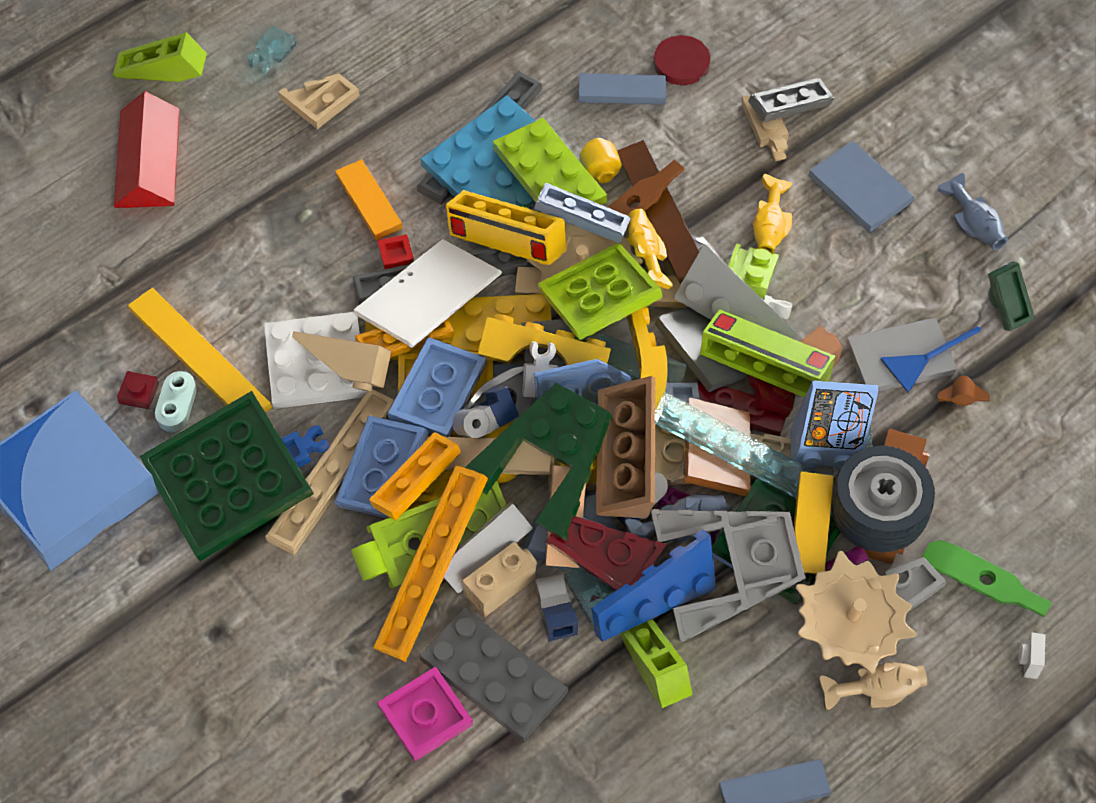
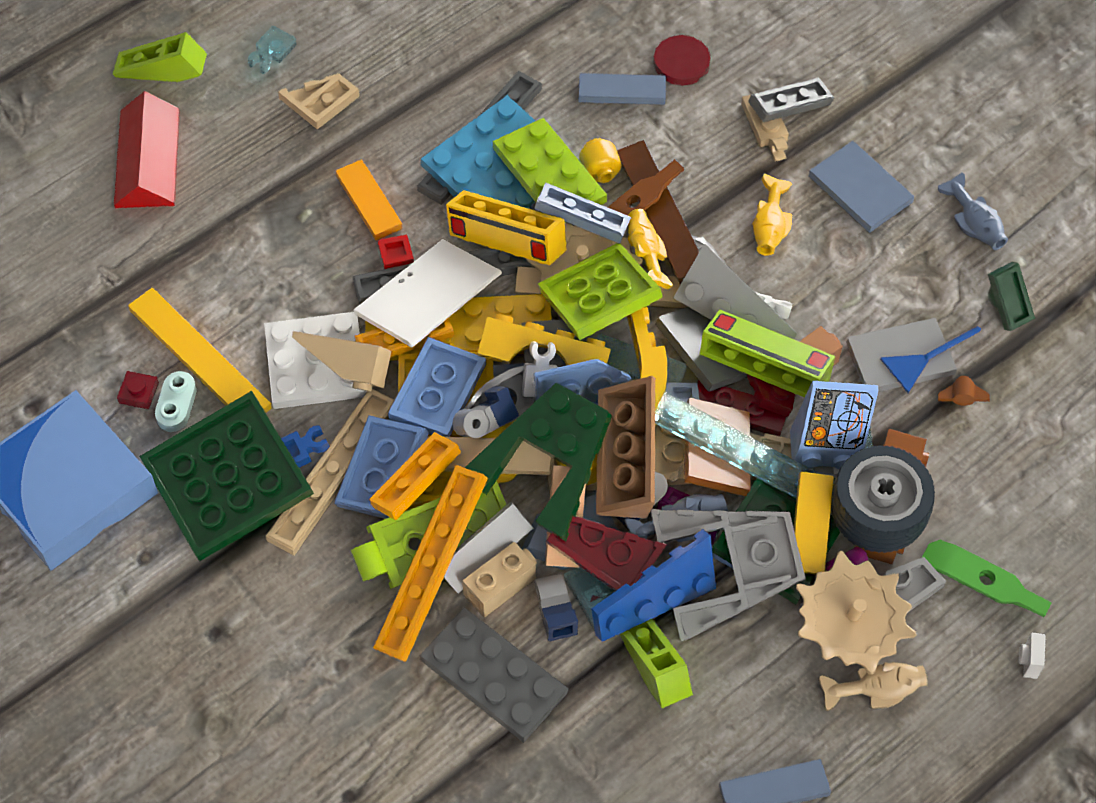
(425, 714): dark pink plate -> none
(754, 267): lime plate -> none

